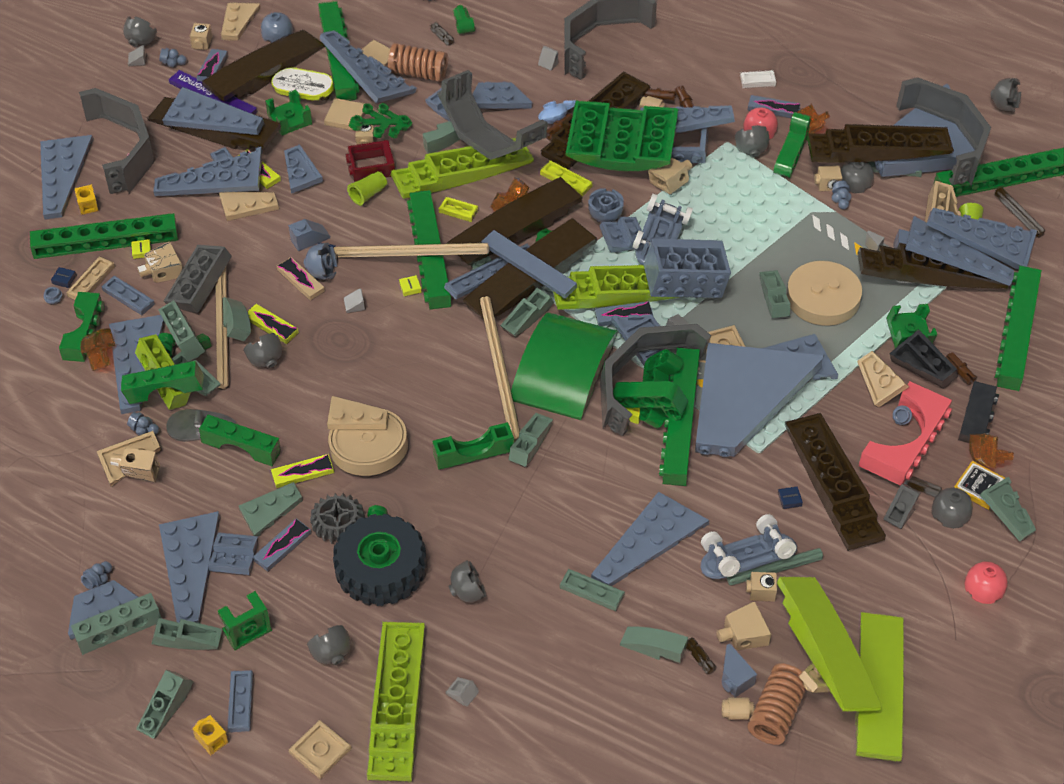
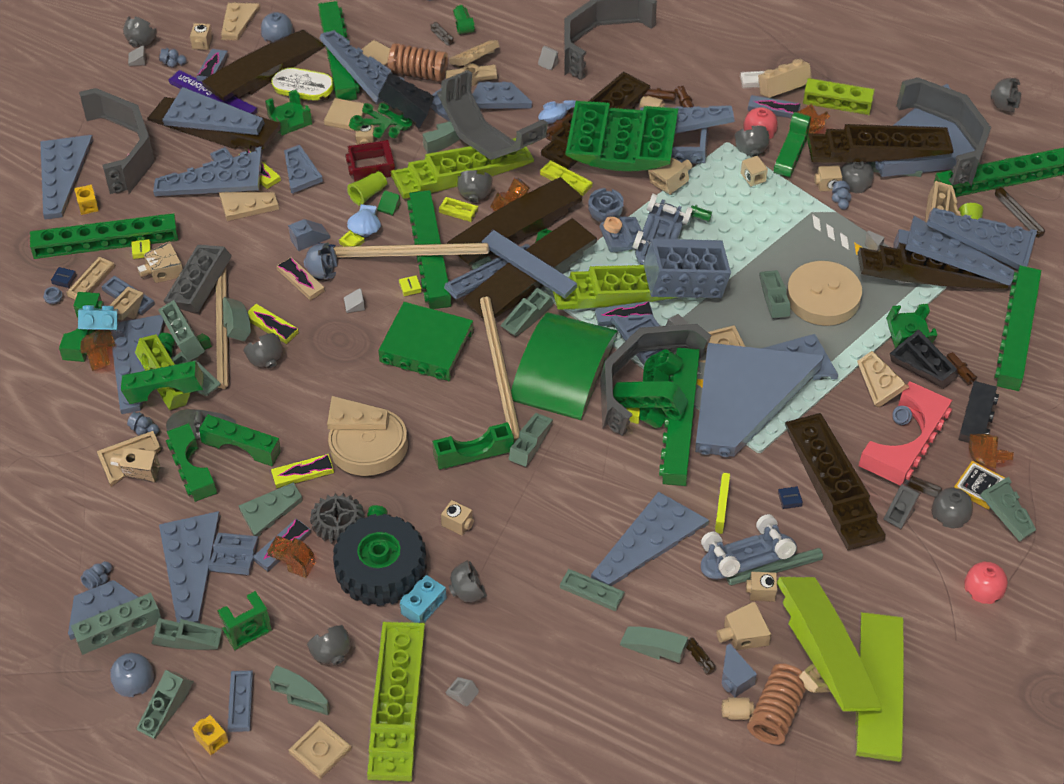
(98, 318): none -> medium azure brick
(128, 303): none -> tan slope
(131, 674): none -> sand blue cylinder
(198, 479): none -> green arch
(295, 553): none -> clear orange brick
(298, 690): none -> sand green slope
(351, 239): none -> neon yellow tile
(365, 221): none -> light blue animal
(389, 203): none -> green slope
(407, 98): none -> black wedge
(423, 600): none -> medium azure brick
(425, 340): none -> green panel
(457, 518): none -> tan brick
(474, 53): none -> tan wing
(474, 185): none -> dark grey cylinder
(478, 73): none -> tan piece
(612, 225): none -> light nougat tile
(701, 213): none -> green pin
(722, 503): none -> neon yellow tile
(754, 171): none -> tan brick
(784, 78): none -> tan brick
(838, 96): none -> lime brick

